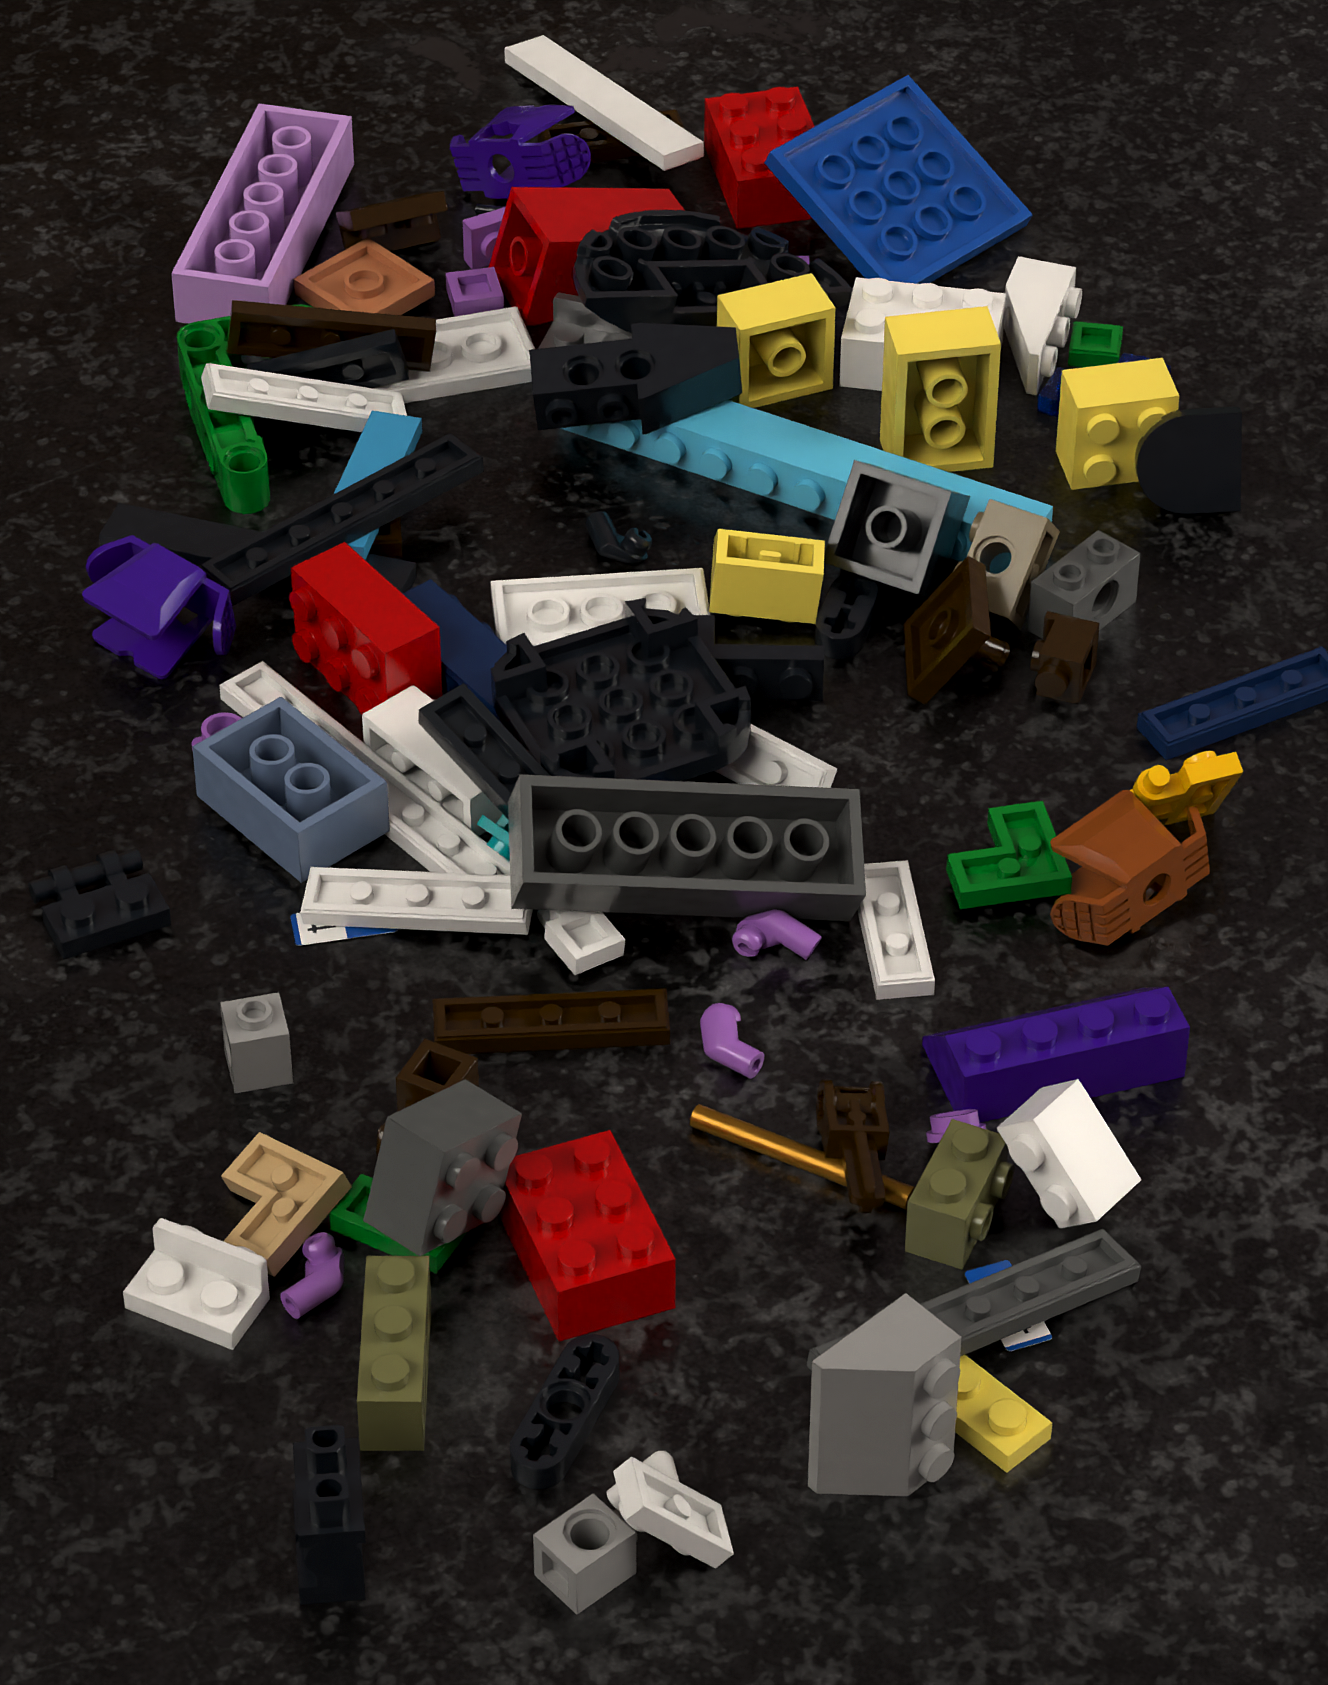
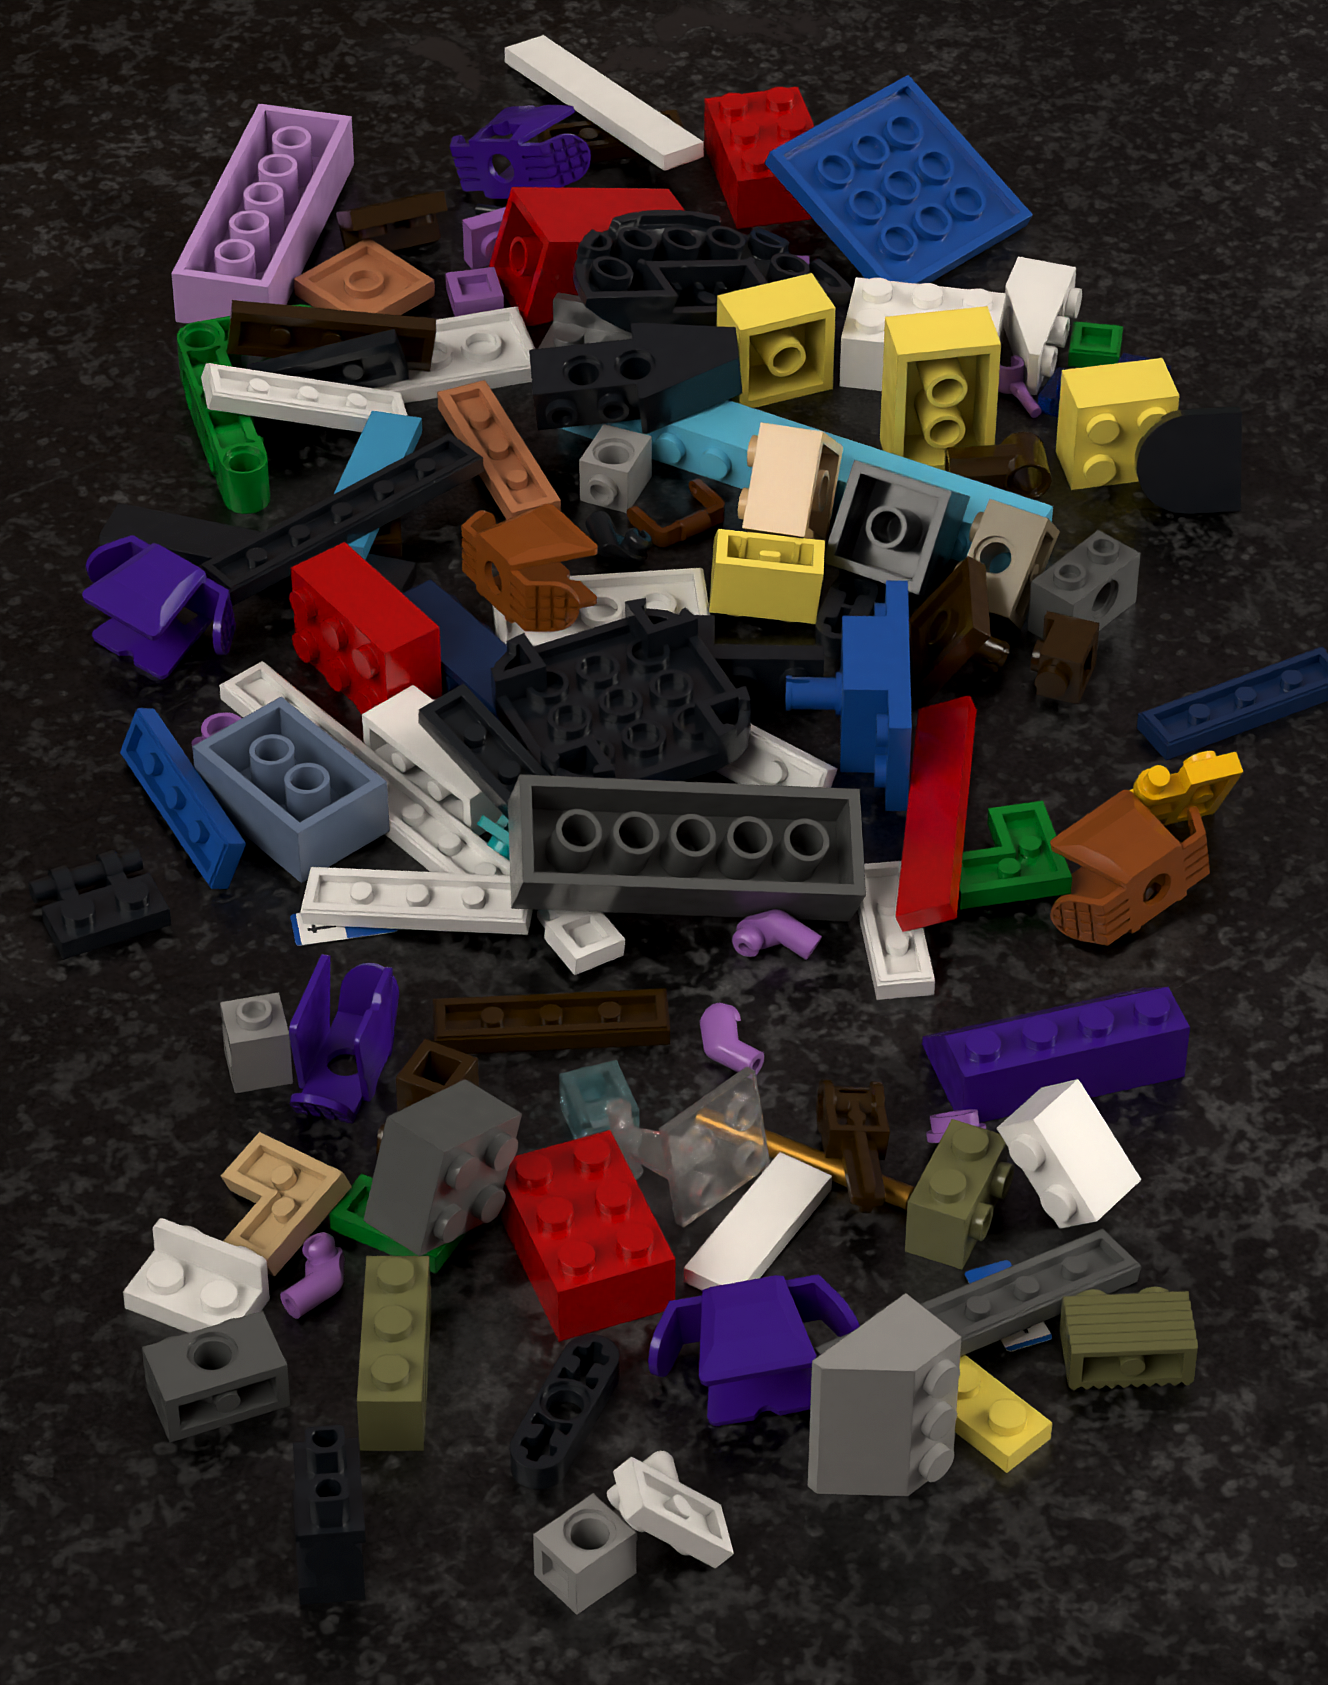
(183, 798): none -> blue tile
(216, 1376): none -> dark grey brick
(360, 1028): none -> dark purple piece
(508, 464): none -> nougat plate
(528, 554): none -> dark orange piece
(587, 1093): none -> clear light blue brick
(615, 468): none -> light grey brick
(687, 526): none -> reddish brown piece
(701, 1150): none -> clear plate
(751, 1342): none -> dark purple piece
(759, 1224): none -> white tile
(790, 482): none -> tan brick
(870, 695): none -> blue brick
(936, 814): none -> red tile
(1012, 382): none -> medium lavender hand
(1013, 466): none -> dark brown piece
(1128, 1338): none -> olive brick

